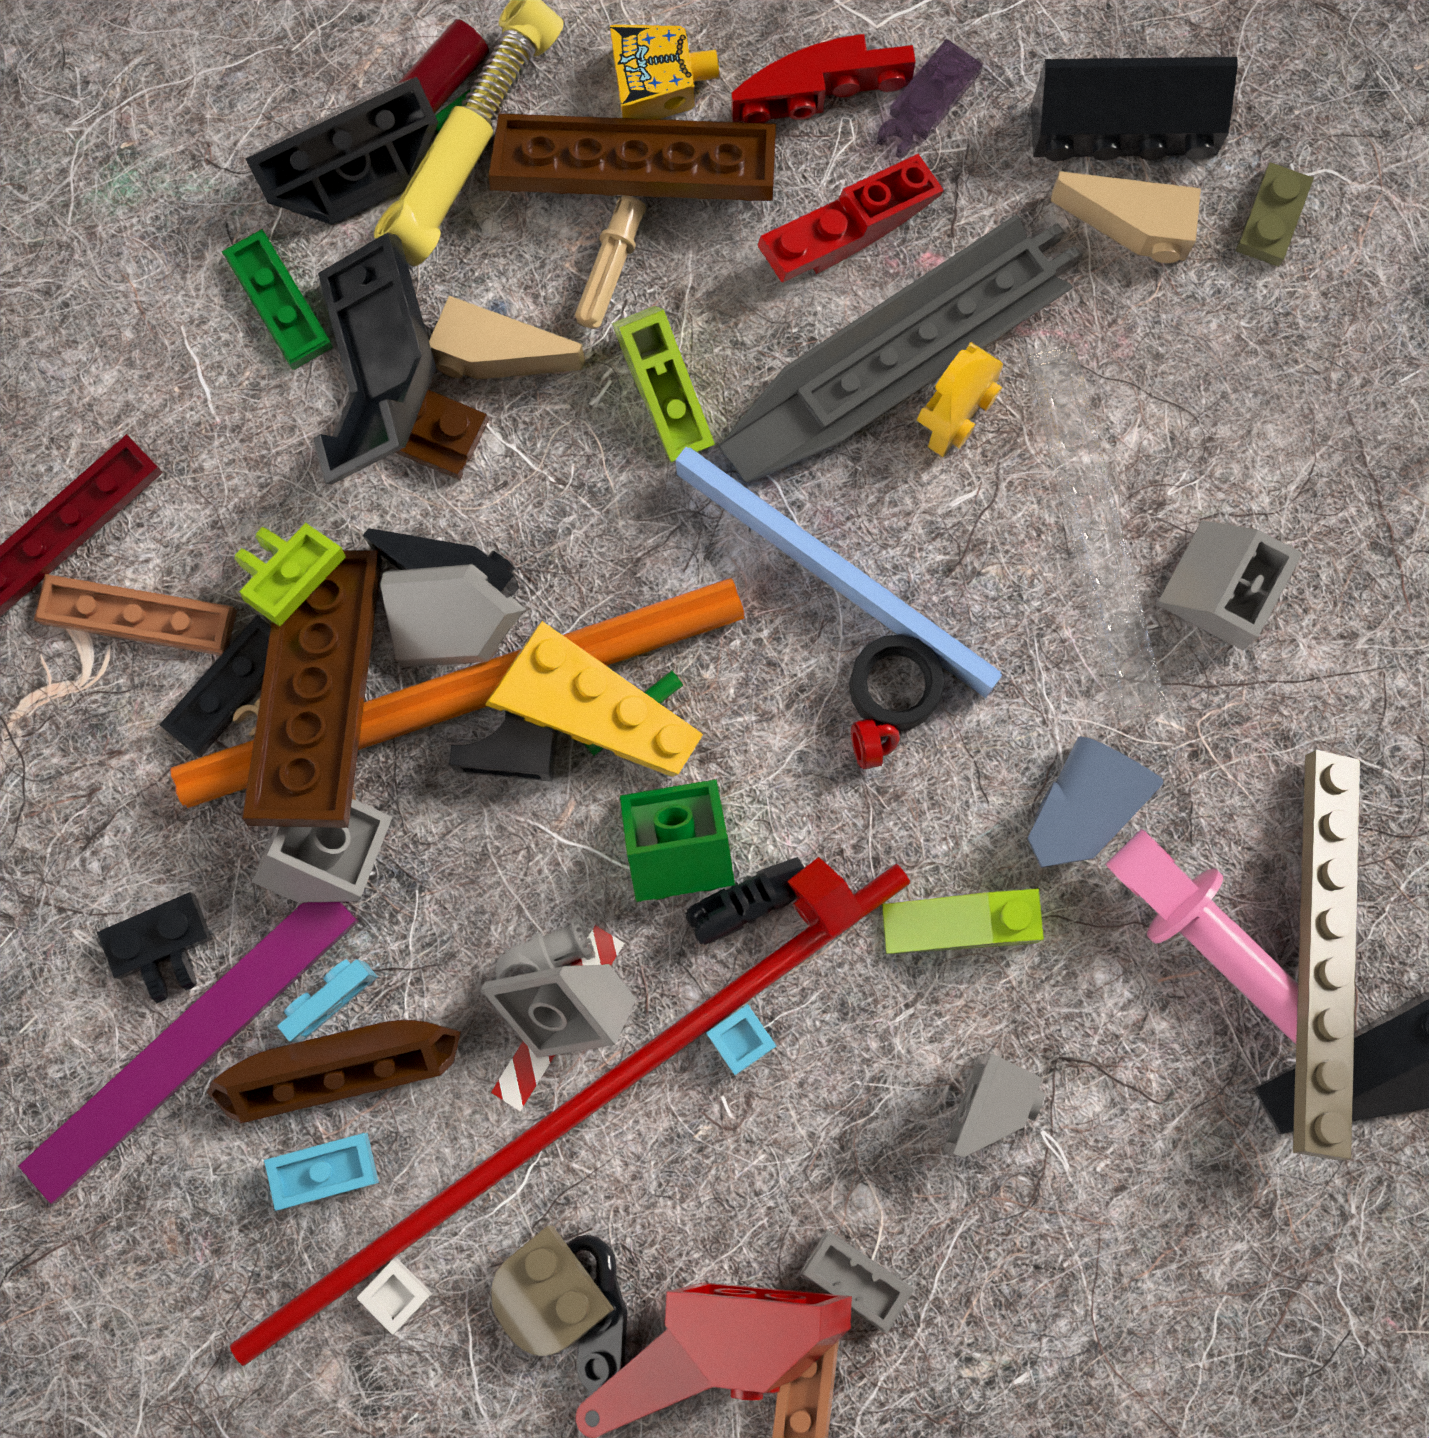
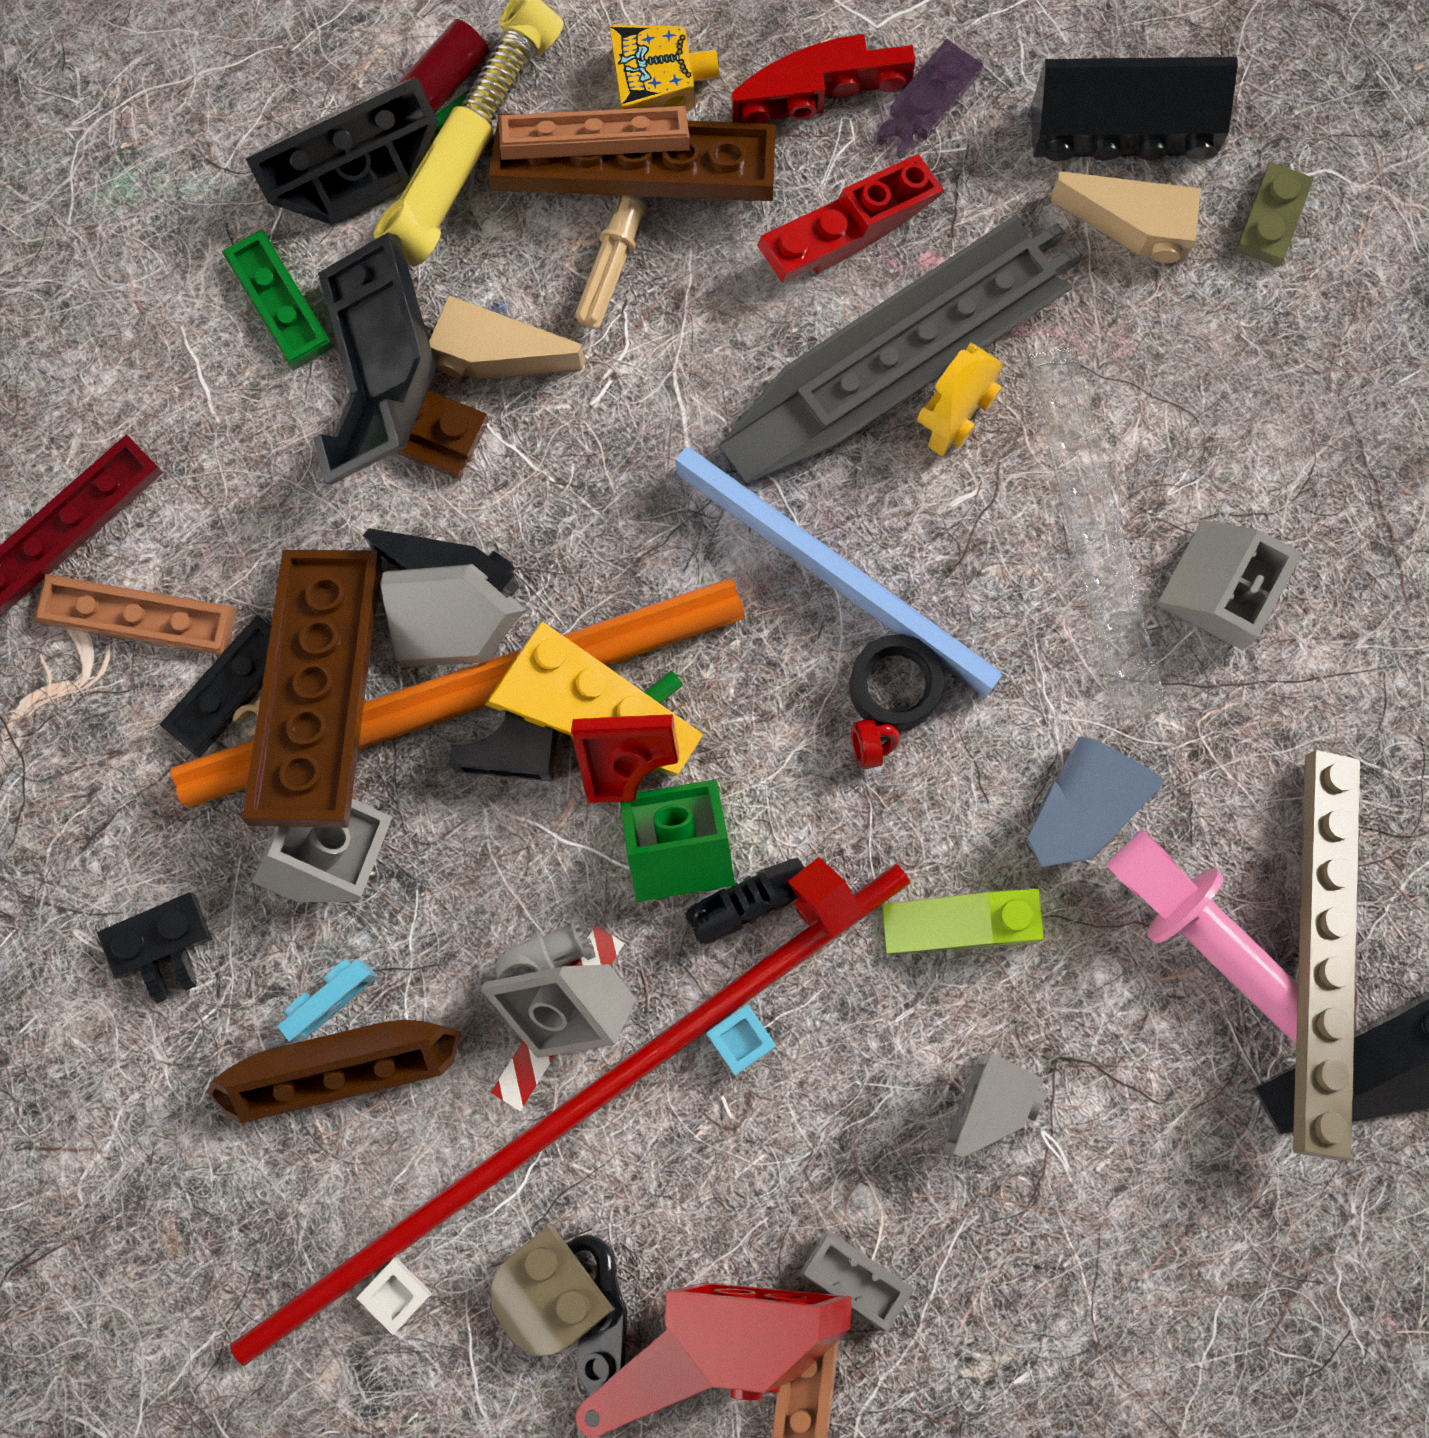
(185, 1047): magenta tile -> none
(290, 574): lime hinge -> none
(321, 1171): medium azure plate -> none
(593, 132): none -> nougat tile
(620, 752): none -> red tile
(663, 381): lime slope -> none

